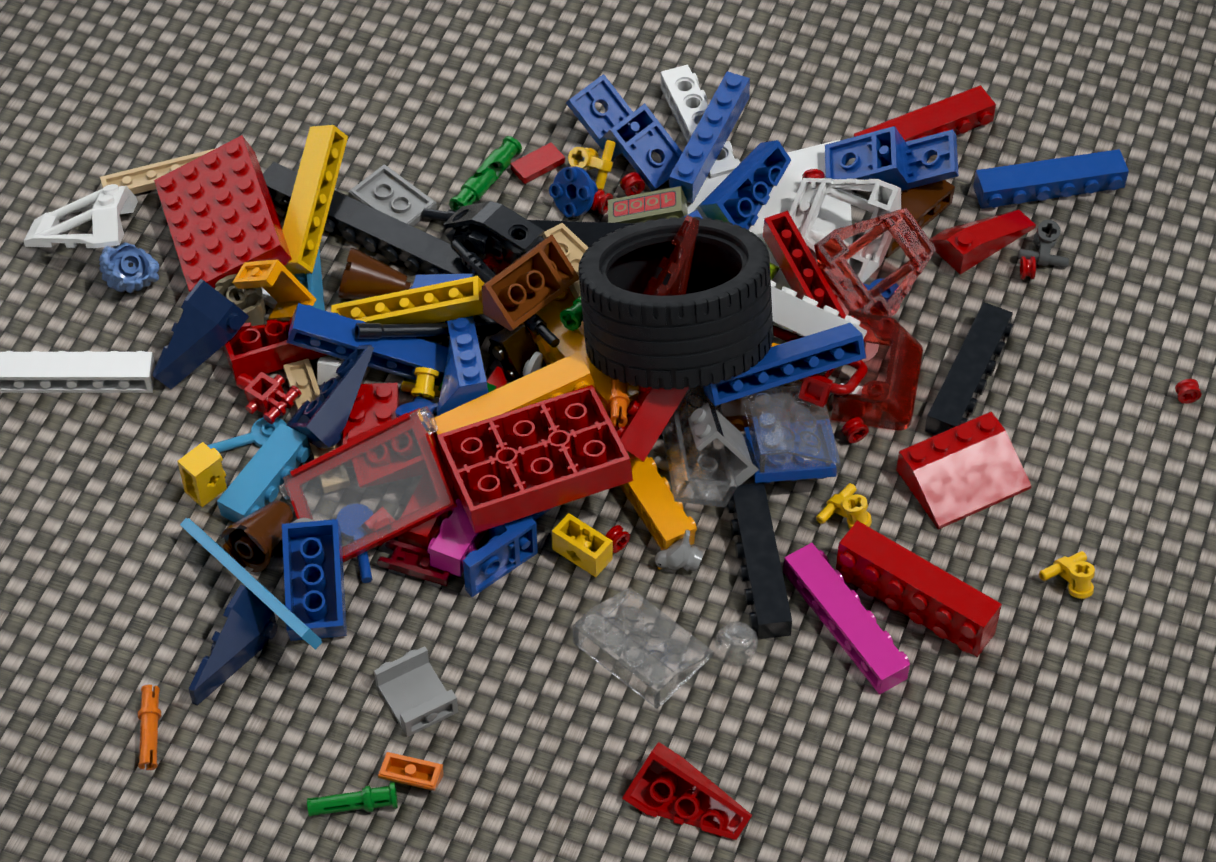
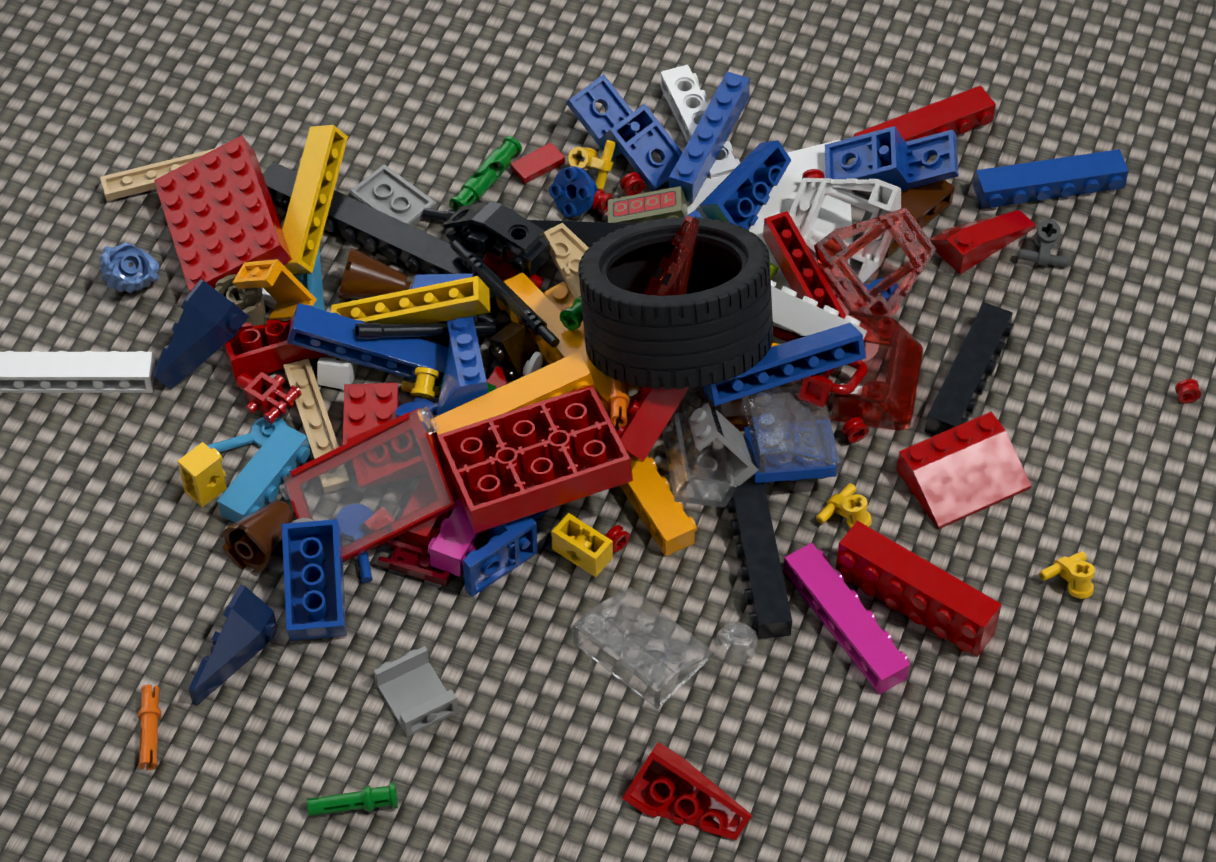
(101, 207): white windscreen -> none
(251, 583): dark azure tile -> none
(329, 412): dark blue wedge -> none
(411, 771): orange slope -> none
(528, 284): dark orange slope -> none
(680, 555): light grey animal -> none
(1027, 267): red bush -> none

